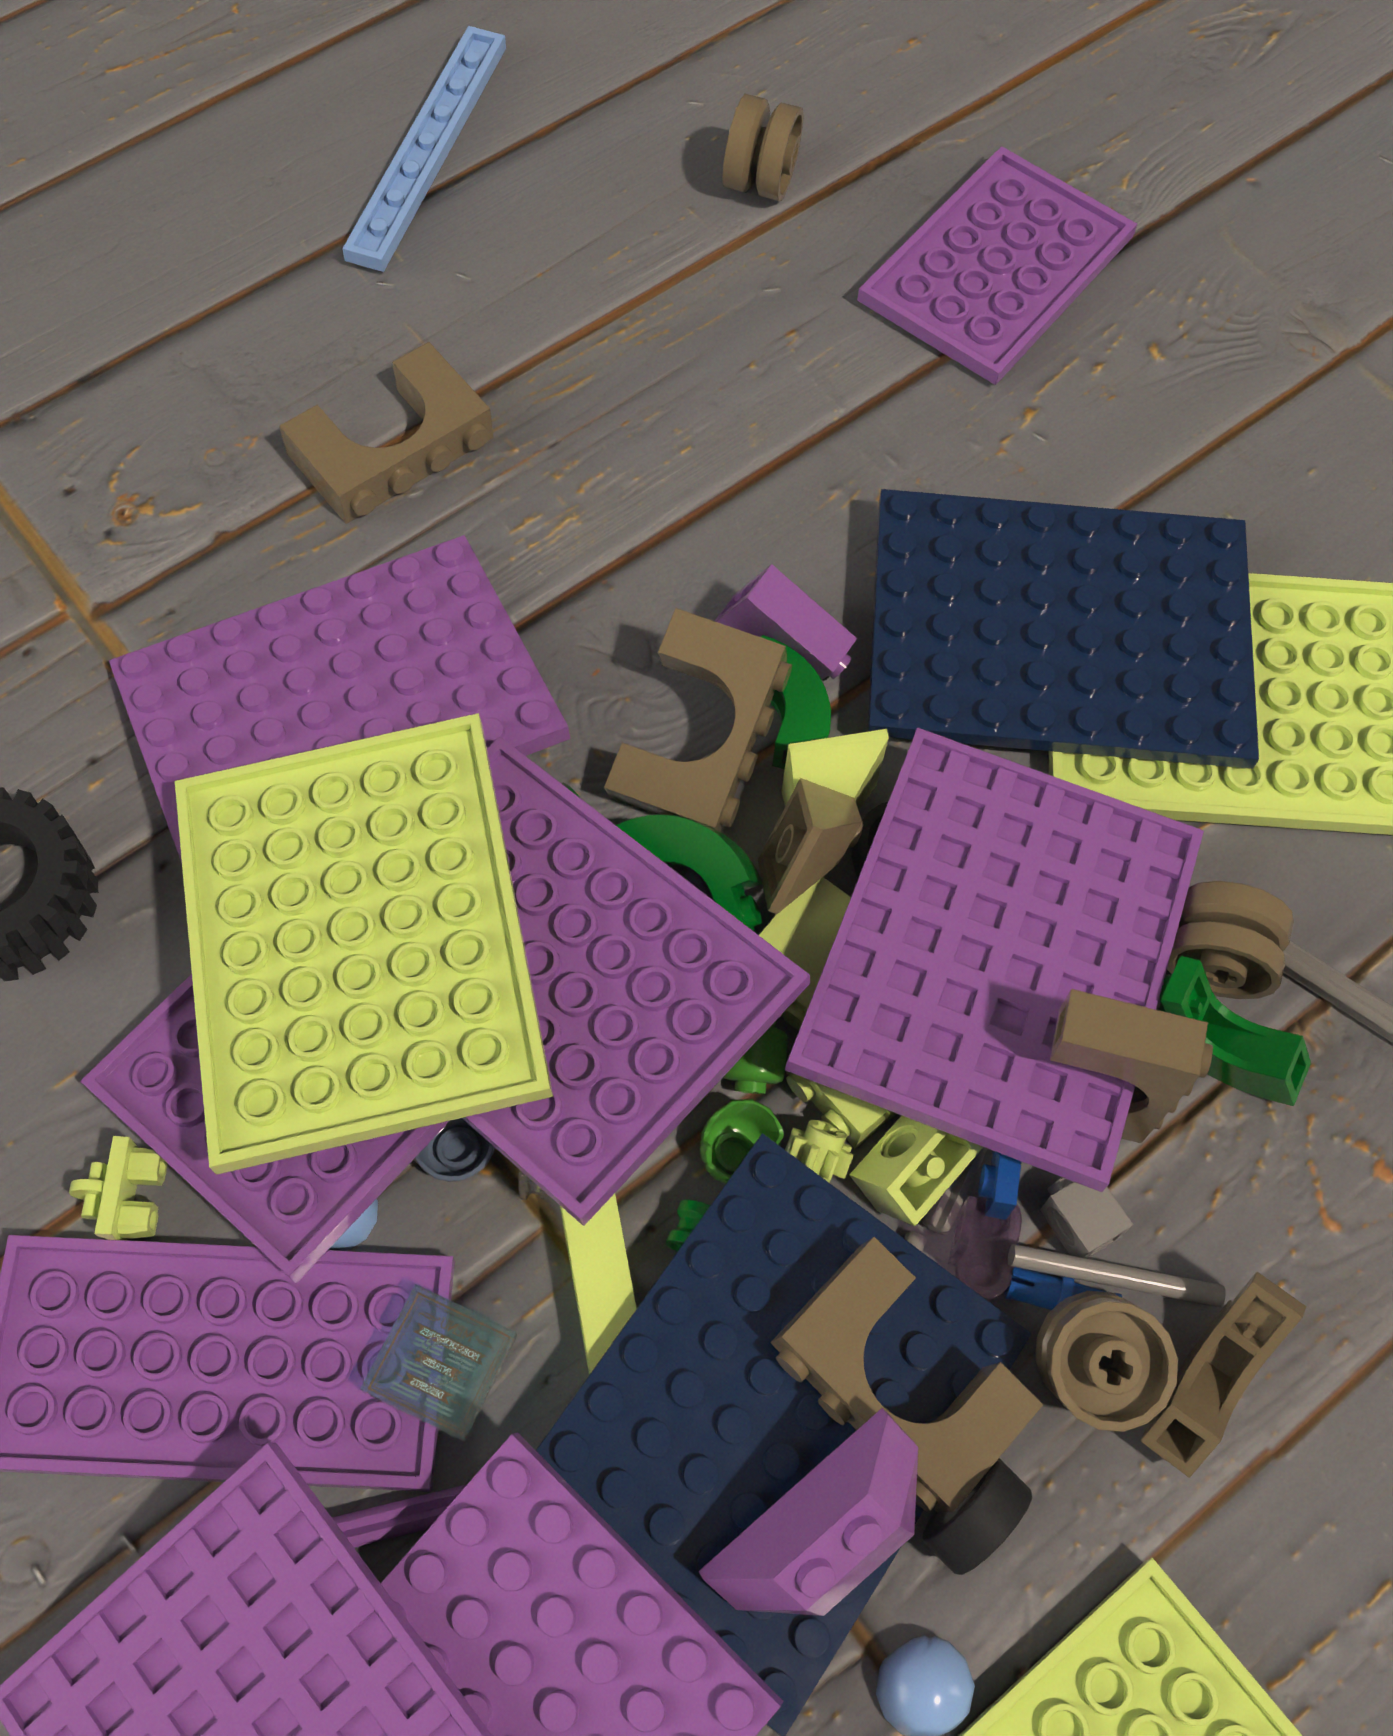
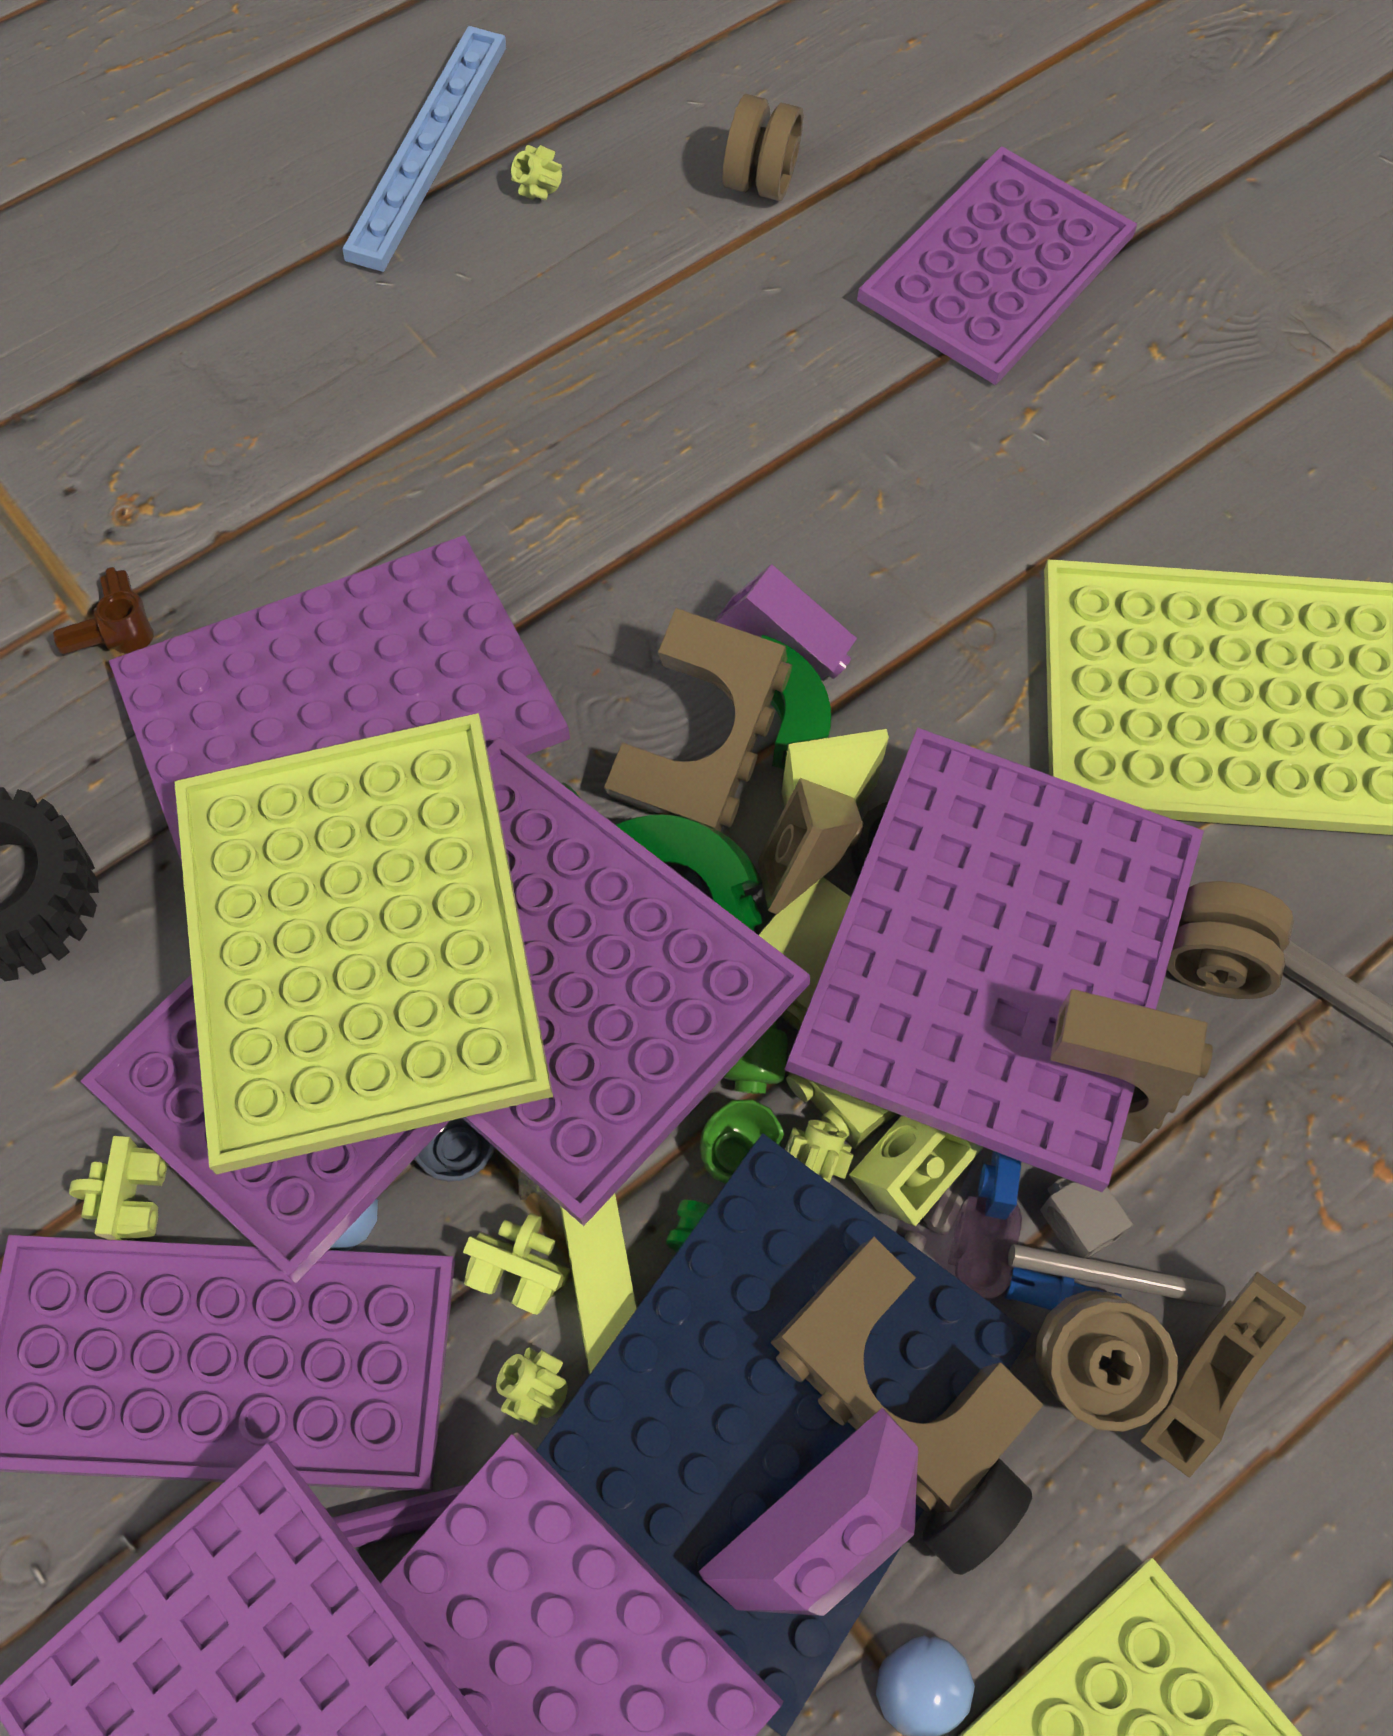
(117, 621): none -> reddish brown axle
(363, 477): dark tan arch -> none
(439, 1362): clear light blue tile -> none
(531, 1386): none -> yellowish green gear
(536, 172): none -> yellowish green gear
(537, 1274): none -> yellowish green hips
(1063, 629): dark blue plate -> none
(1244, 1053): green arch -> none

